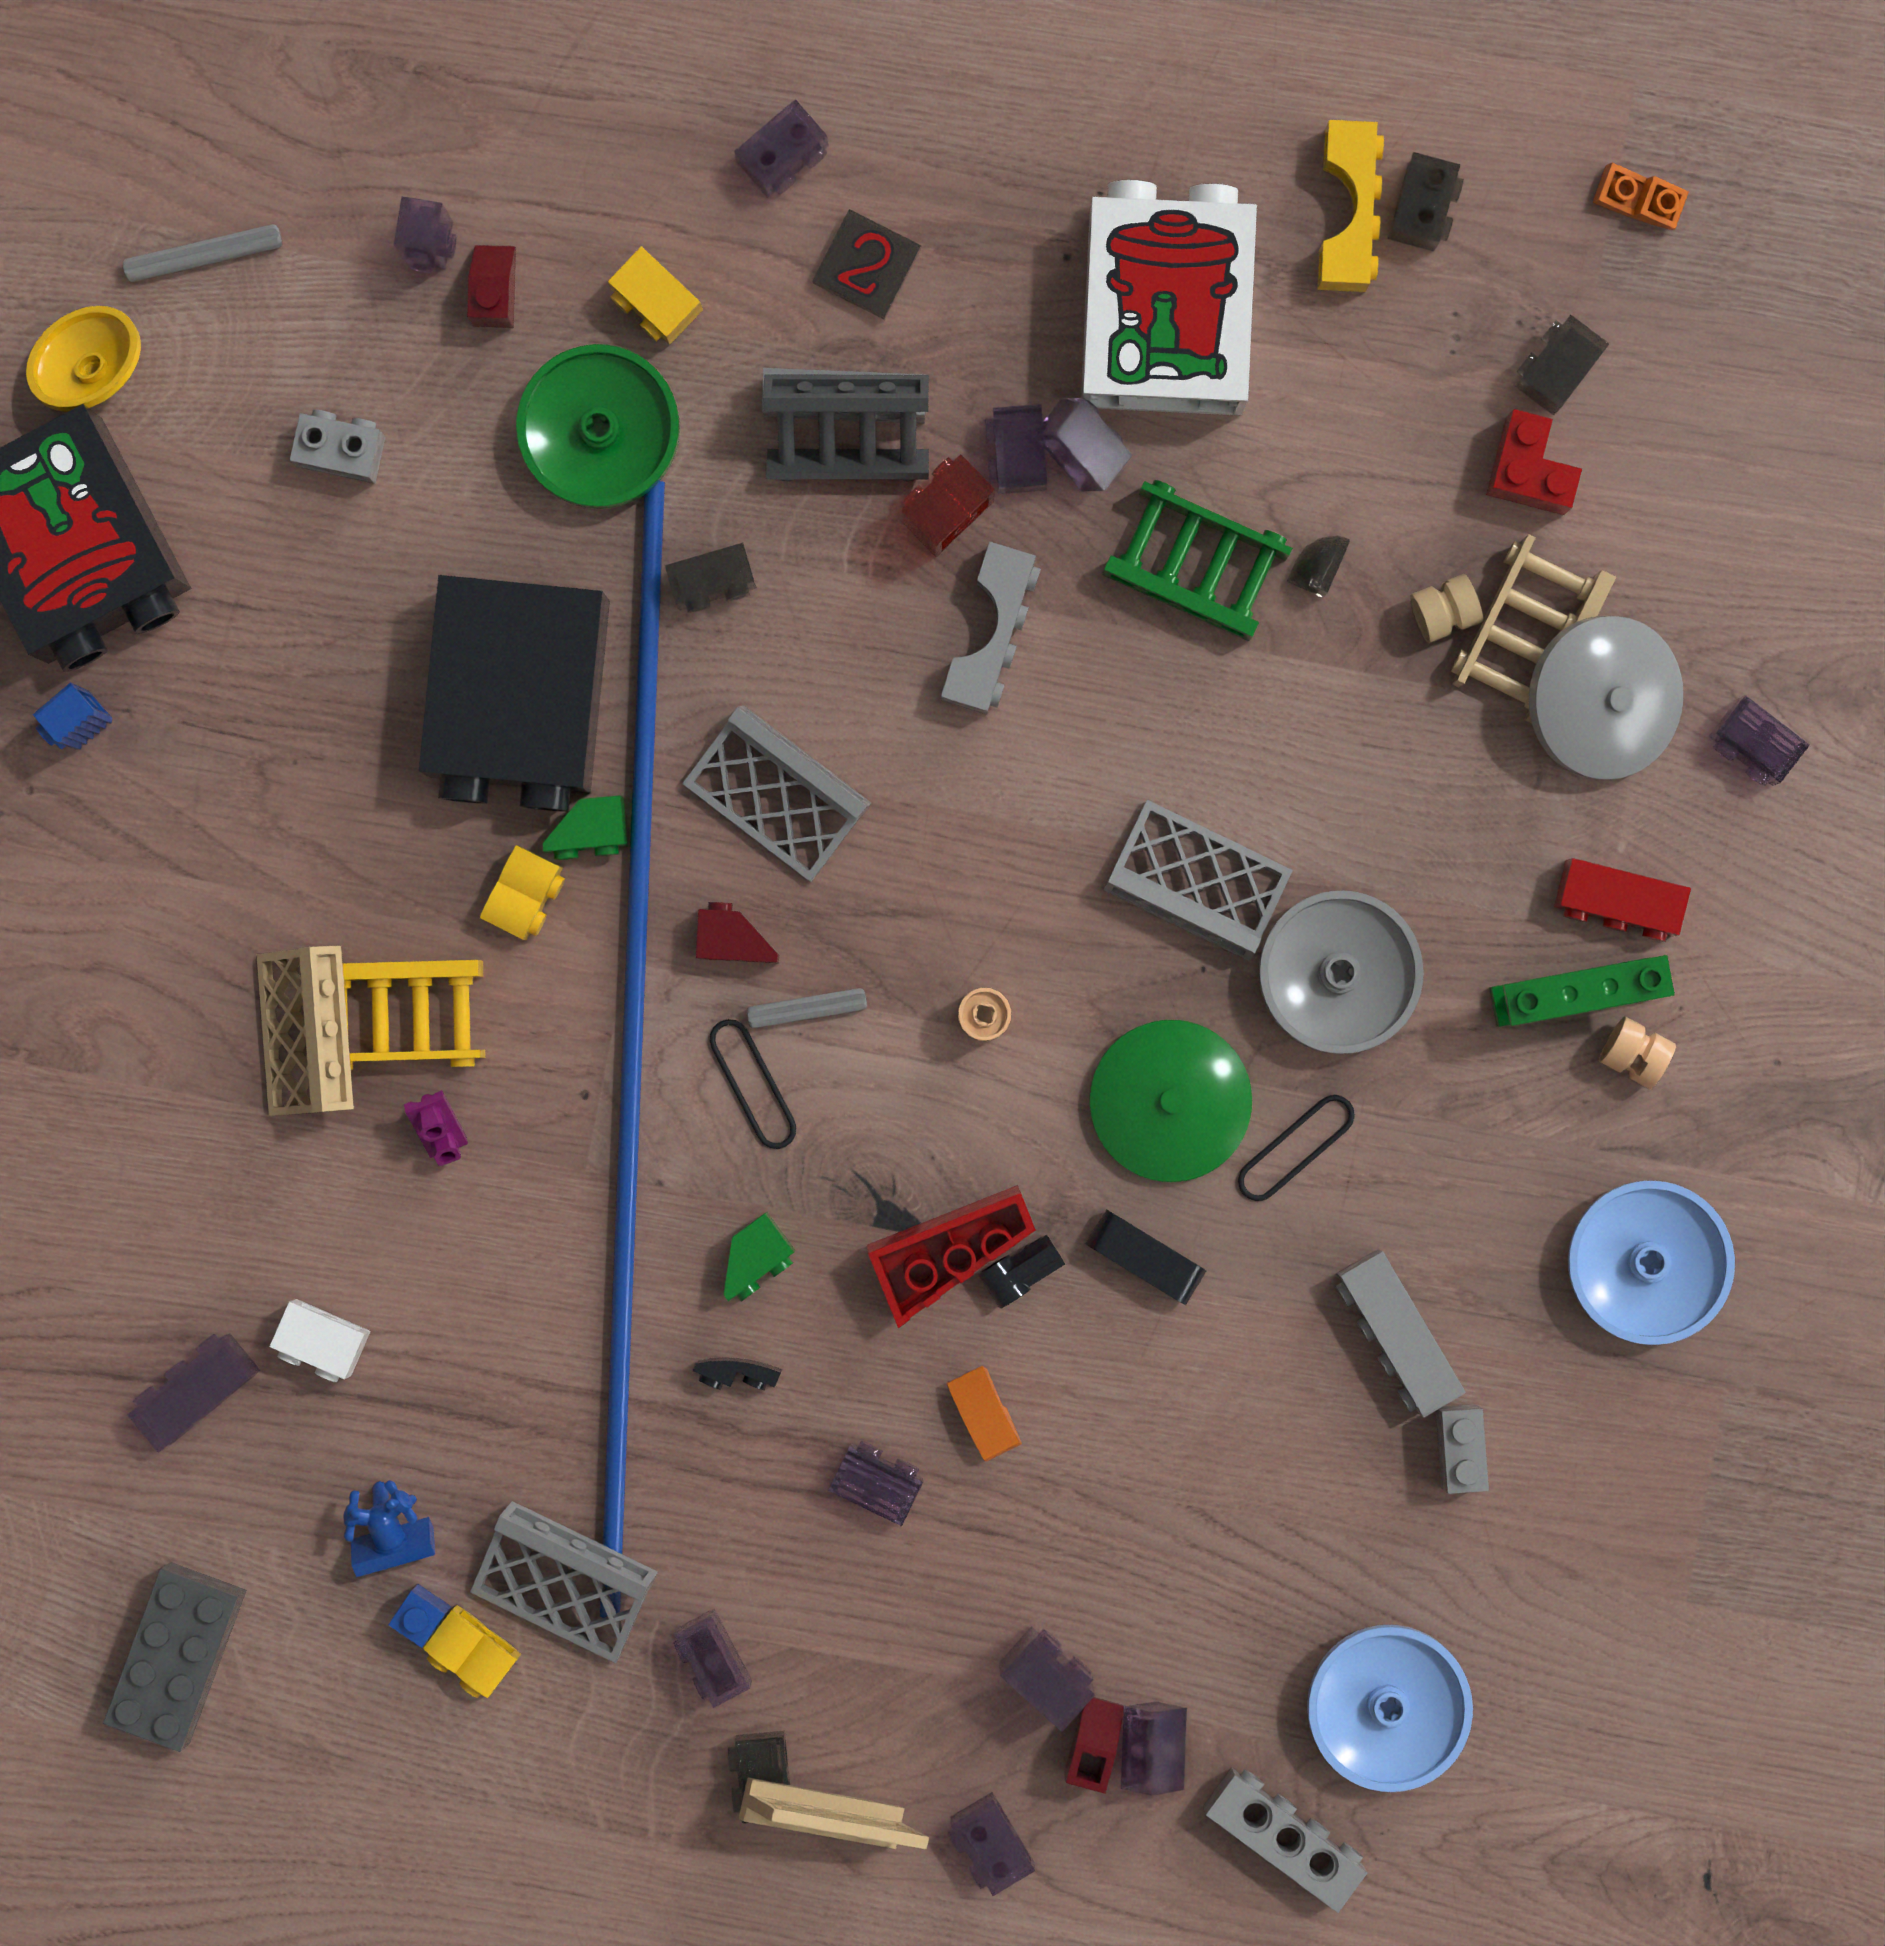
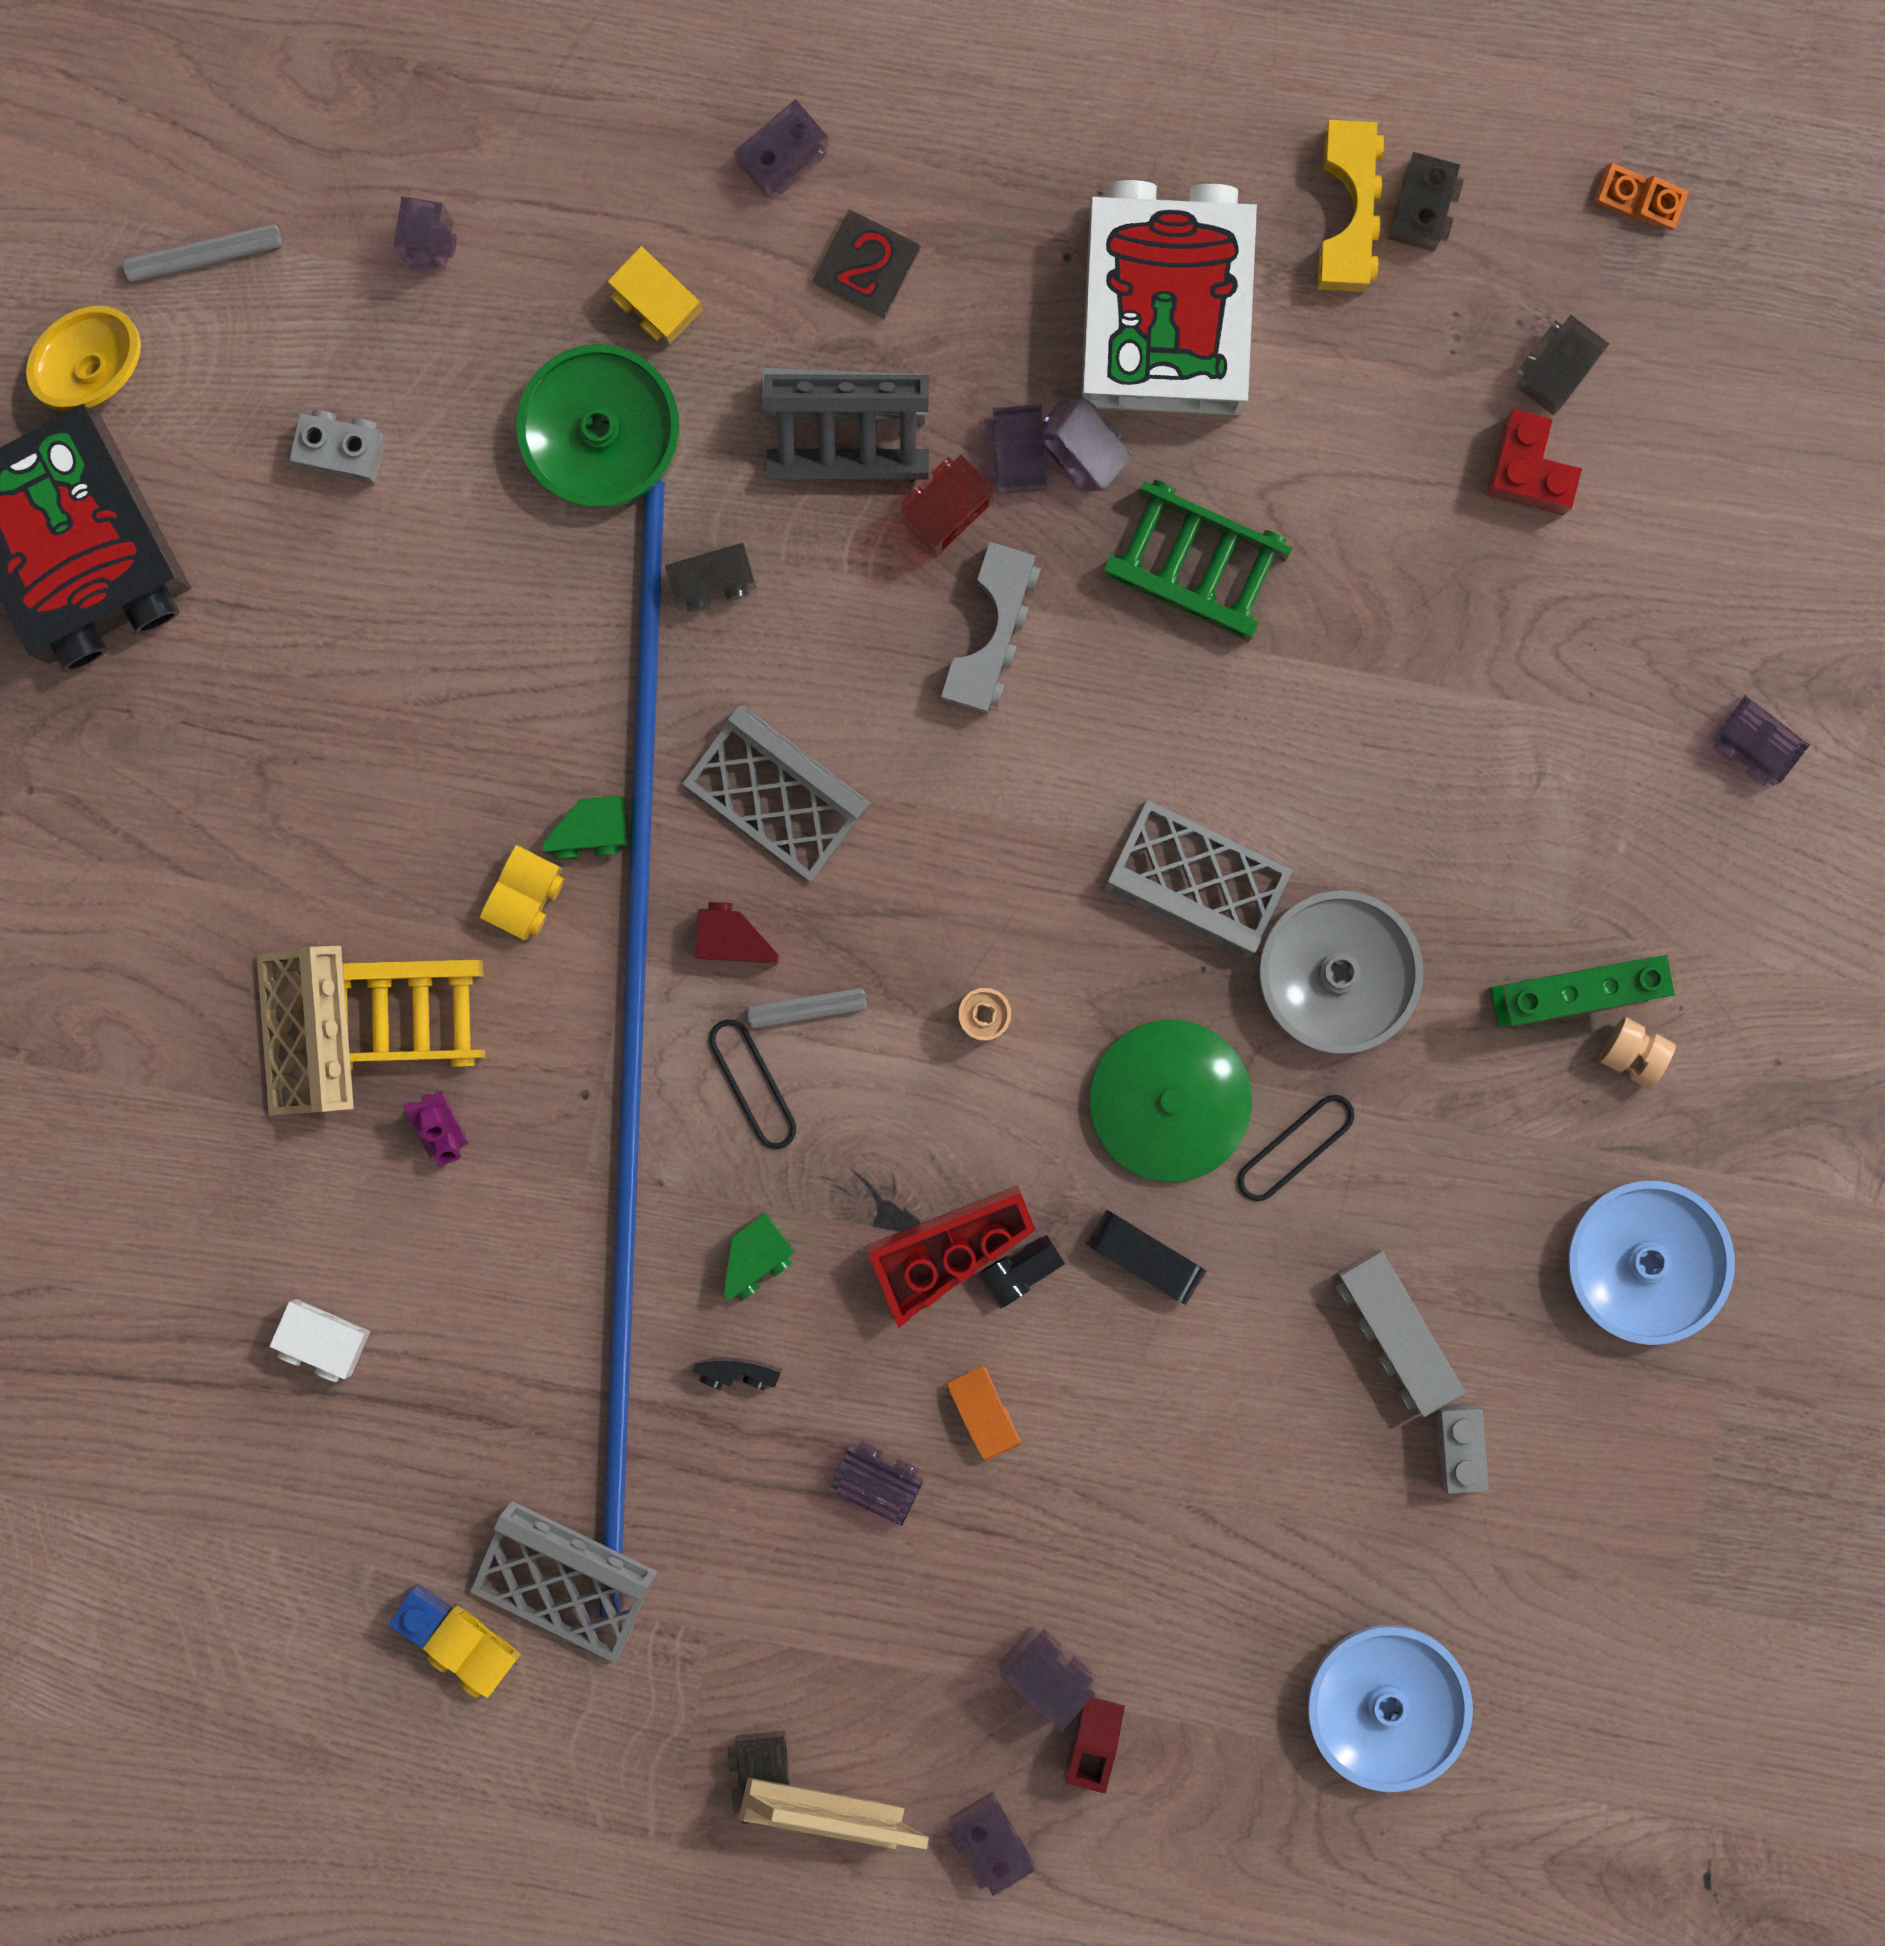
(71, 717): blue brick -> none
(174, 1656): dark grey brick -> none
(192, 1391): clear purple brick -> none
(388, 1540): blue piece -> none
(492, 286): dark red slope -> none
(513, 690): black brick -> none
(713, 1659): clear purple brick -> none
(1153, 1748): clear purple brick -> none
(1319, 564): clear smoke brick -> none
(1331, 1884): light grey brick -> none
(1452, 606): tan wheel -> none
(1590, 591): tan fence -> none
(1606, 697): light grey dish -> none
(1622, 899): red brick -> none

